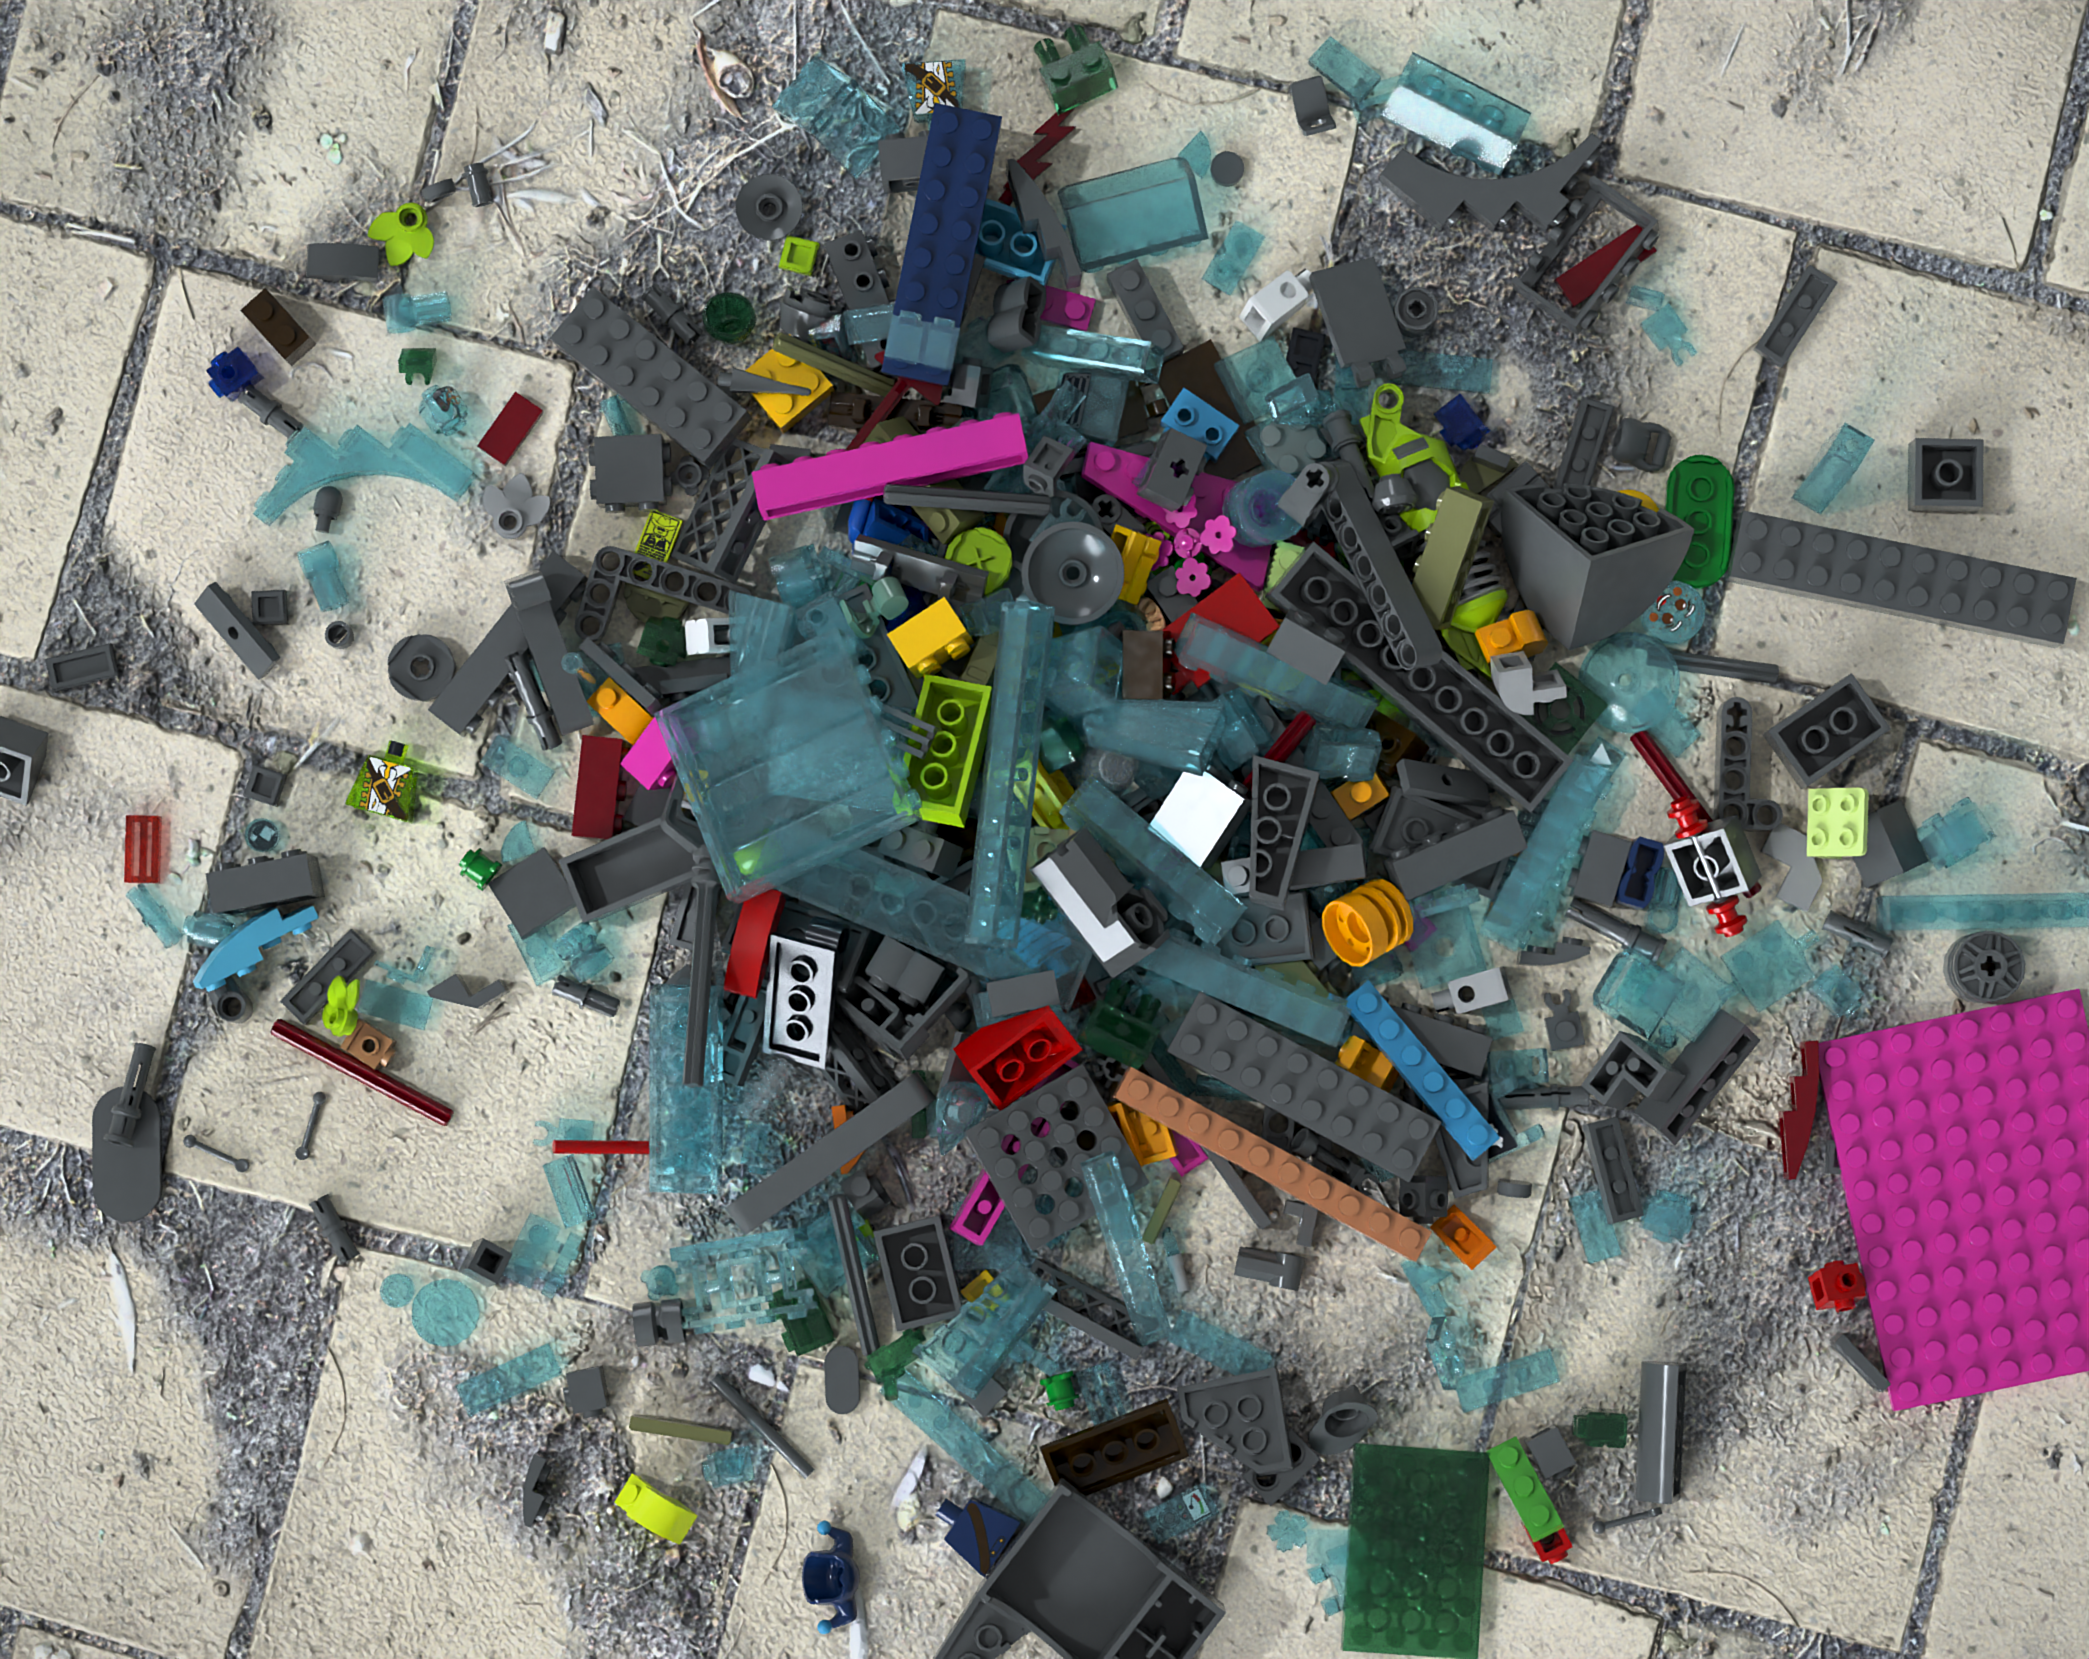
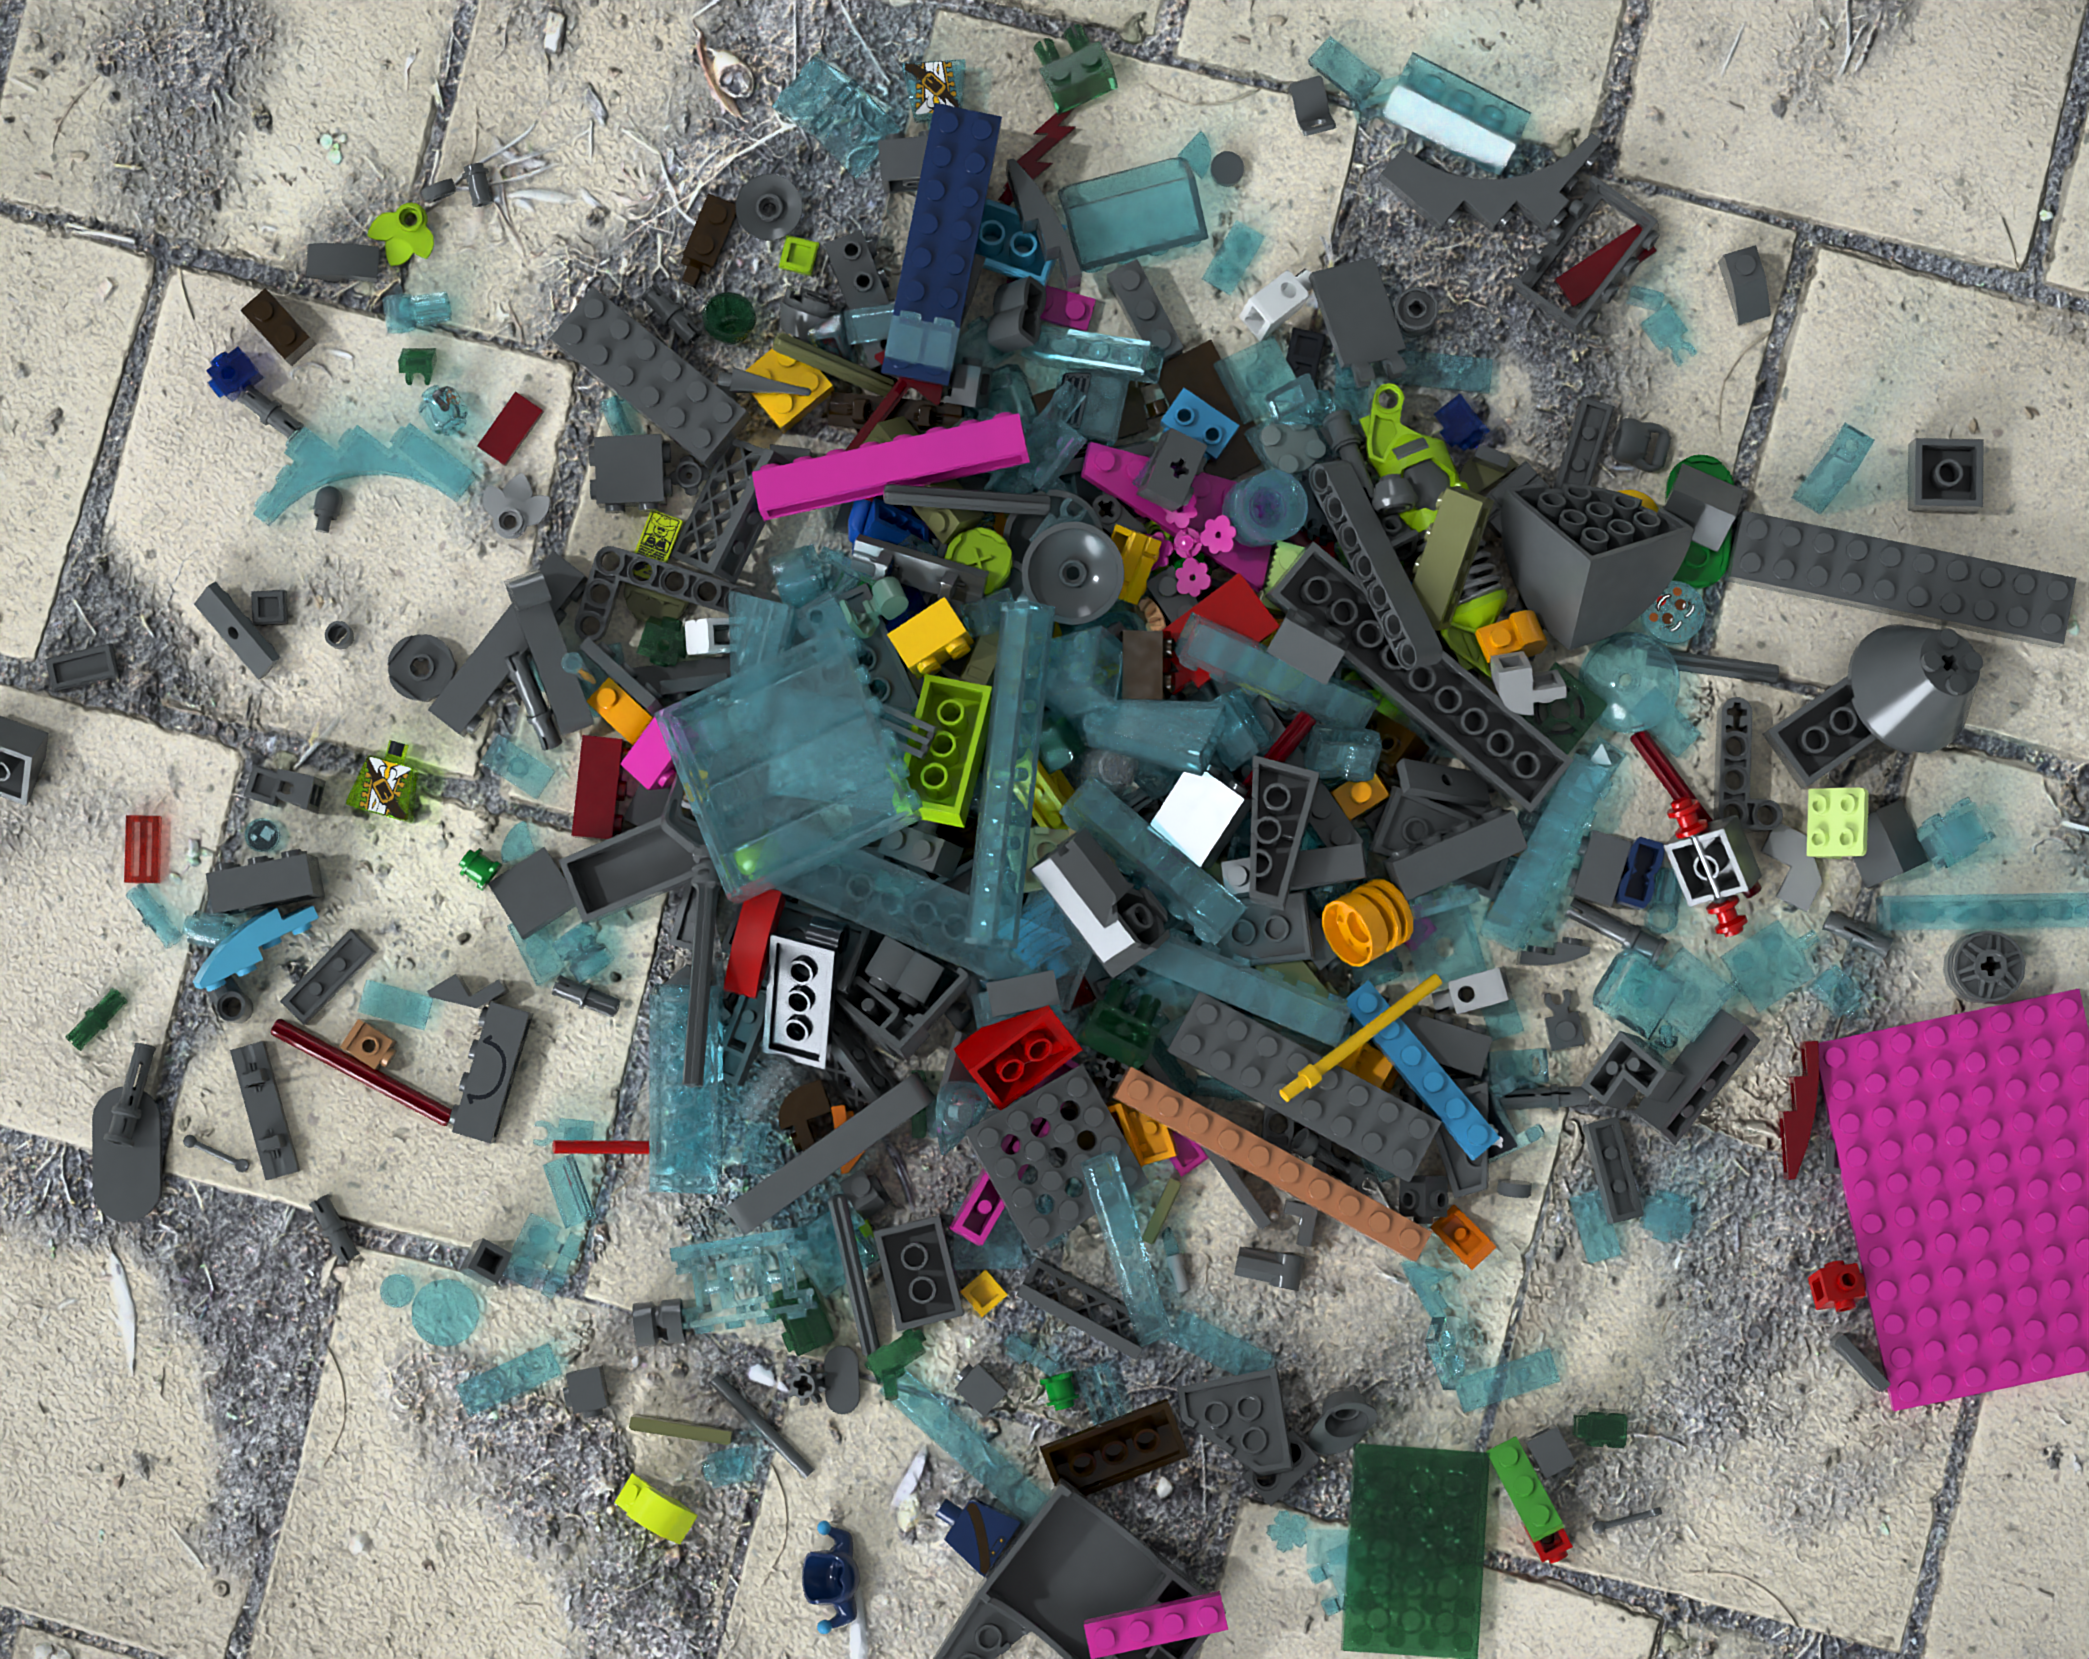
(96, 1018): none -> clear green pin
(265, 1110): none -> dark grey hinge
(303, 1152): dark grey hinge -> none
(306, 790): none -> dark grey hinge
(321, 568): clear light blue piece -> none
(339, 1011): lime plate -> none
(400, 976): clear light blue bracket -> none
(491, 1072): none -> dark grey brick
(533, 1498): dark grey slope -> none
(666, 1276): clear light blue plate -> none
(707, 238): none -> dark brown hinge
(799, 1107): none -> dark brown brick
(802, 1391): none -> dark grey gear
(987, 1329): clear light blue wedge -> none
(1038, 906): clear green plant -> none
(1046, 465): dark grey bracket -> none
(1155, 1625): none -> dark pink brick
(1181, 1512): clear light blue tile -> none
(1305, 496): dark grey piece -> none
(1311, 1074): none -> yellow bar
(1660, 1432): dark grey brick -> none
(1704, 504): none -> dark grey slope
(1745, 284): none -> dark grey slope
(1795, 316): dark grey plate -> none
(1914, 685): none -> dark grey cone

